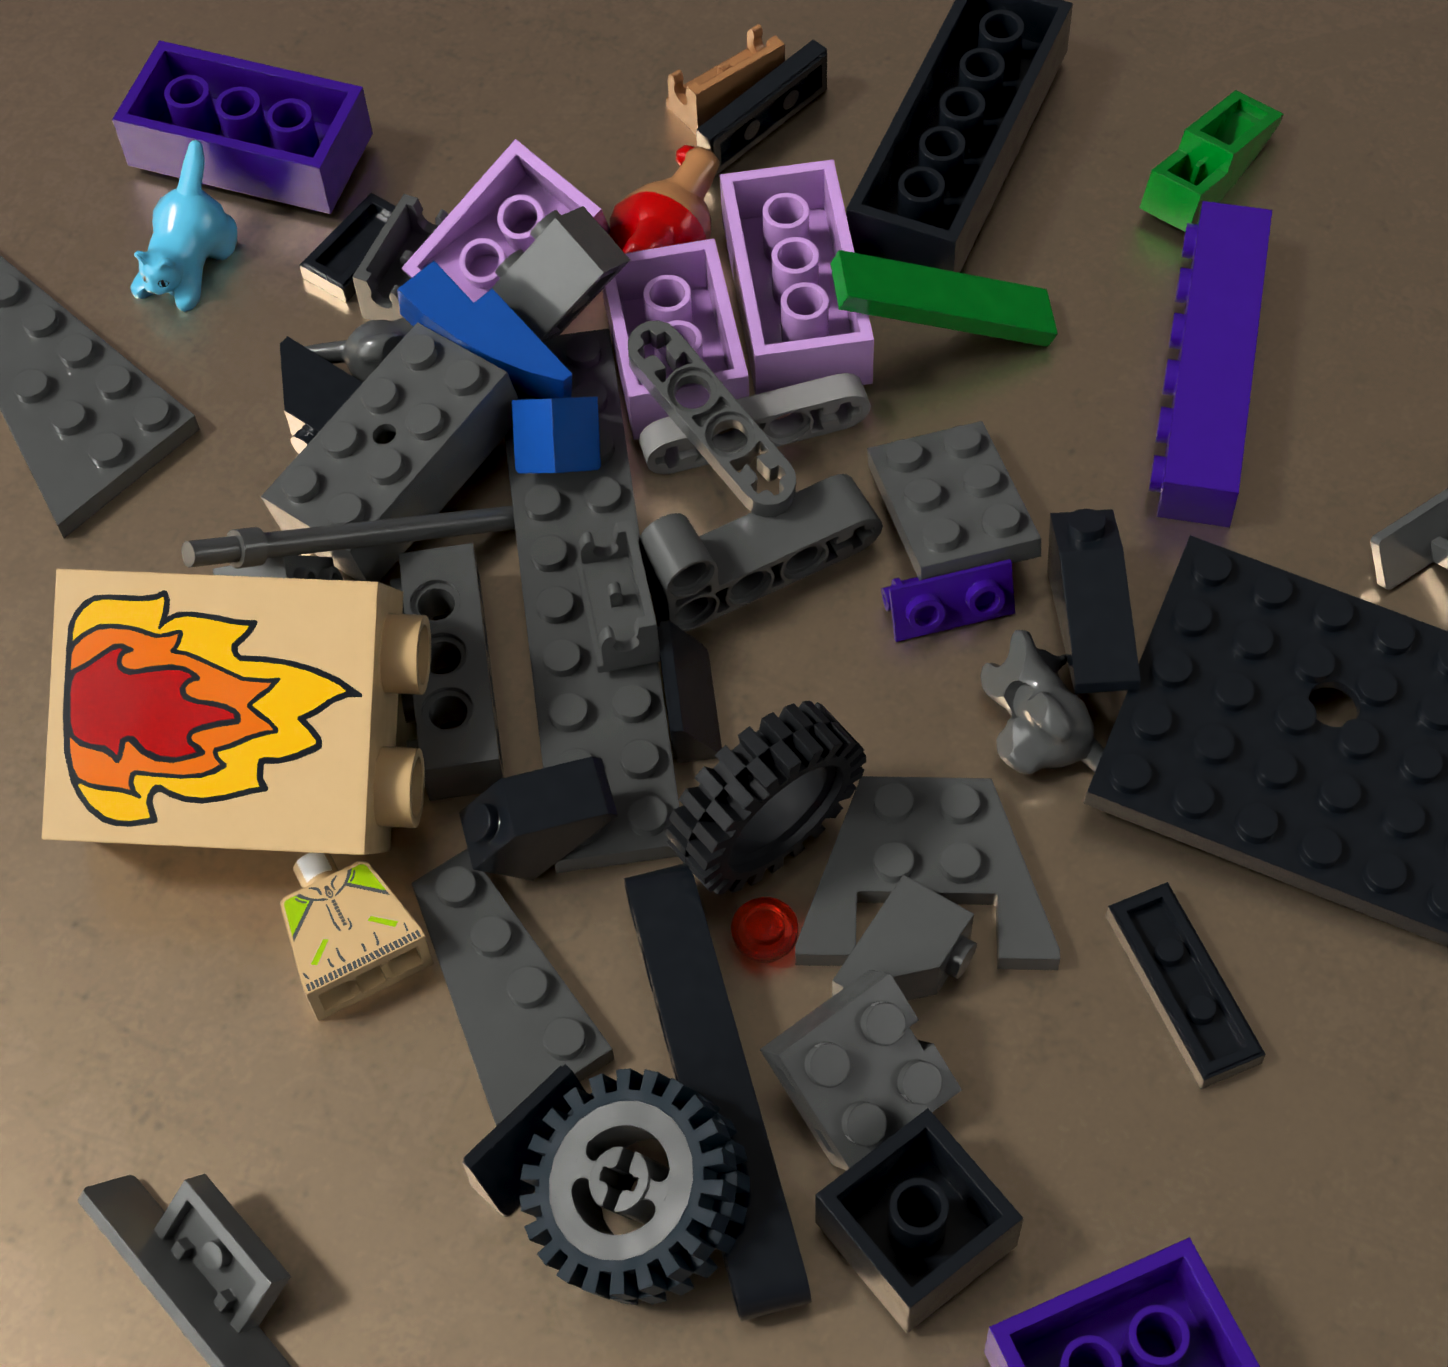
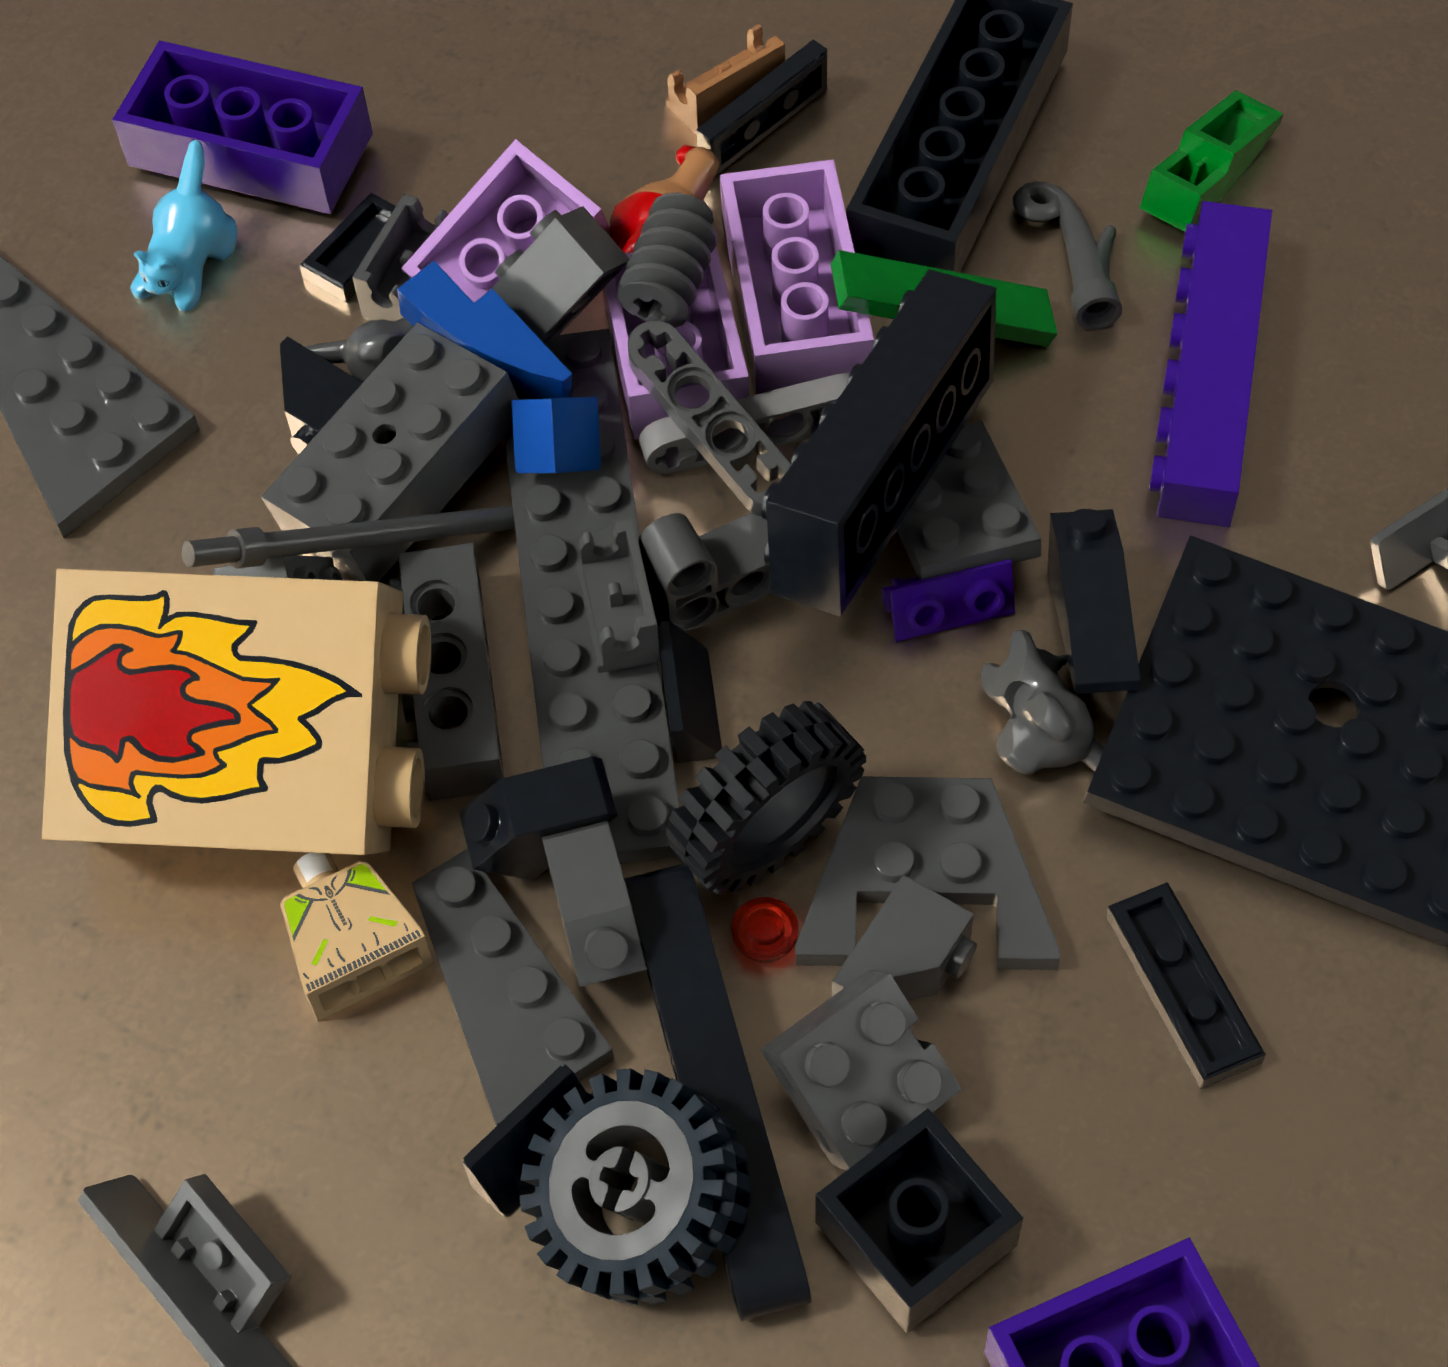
(593, 903): none -> dark grey slope
(669, 259): none -> dark grey piece
(880, 442): none -> black brick
(1093, 294): none -> dark grey plant

